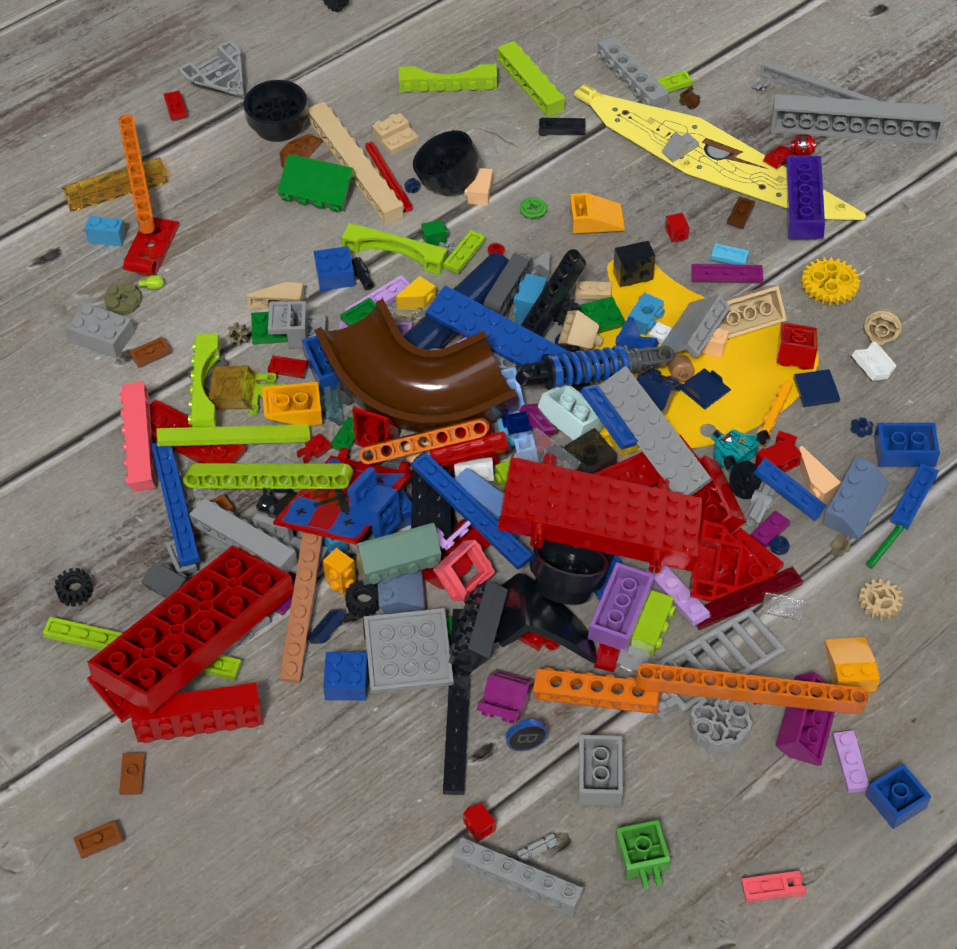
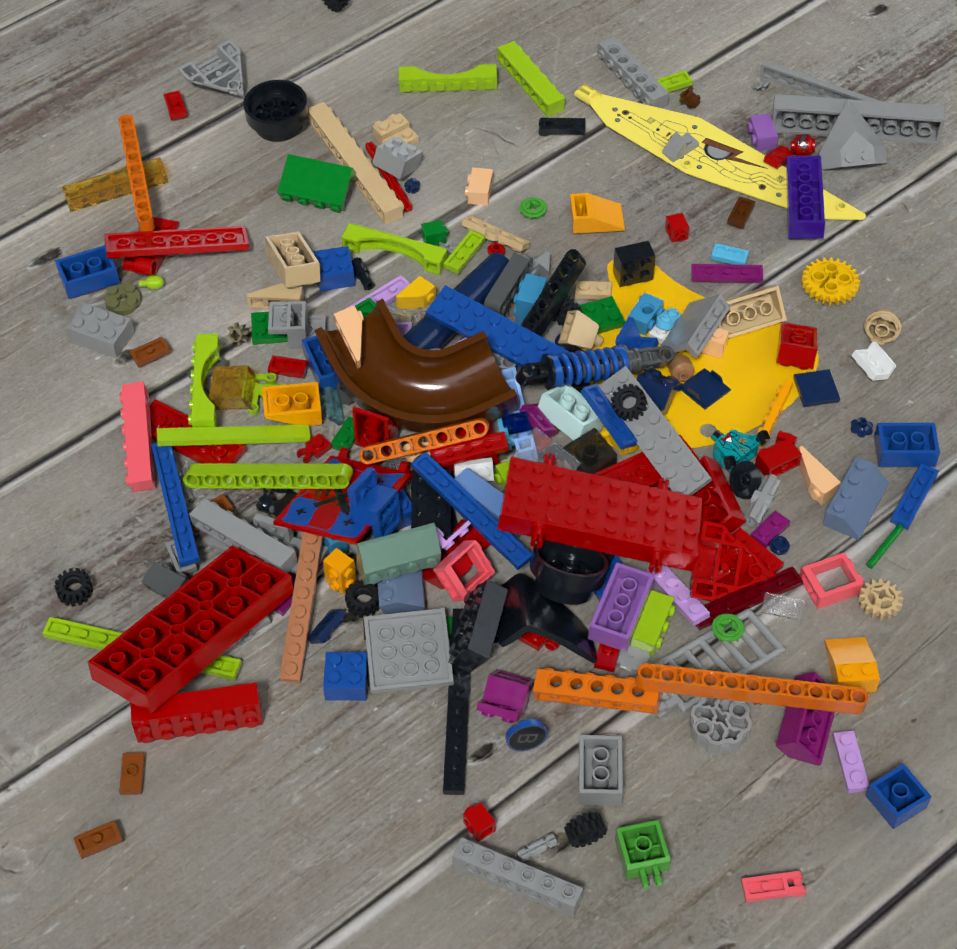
(87, 272): none -> blue brick
(105, 231): dark azure brick -> none
(116, 703): red tile -> none
(176, 242): none -> red plate
(292, 259): none -> tan brick
(300, 147): clear orange slope -> none
(350, 327): none -> light nougat slope
(397, 157): none -> light grey brick
(447, 162): black wheel -> none
(496, 234): none -> tan hinge
(585, 829): none -> black tyre
(625, 392): none -> black tyre
(667, 319): none -> medium azure plate
(722, 622): none -> bright green gear
(762, 132): none -> medium lavender brick
(789, 489): blue plate -> none
(814, 588): none -> coral window
(840, 545): dark tan plant -> none
(851, 142): none -> light grey wedge

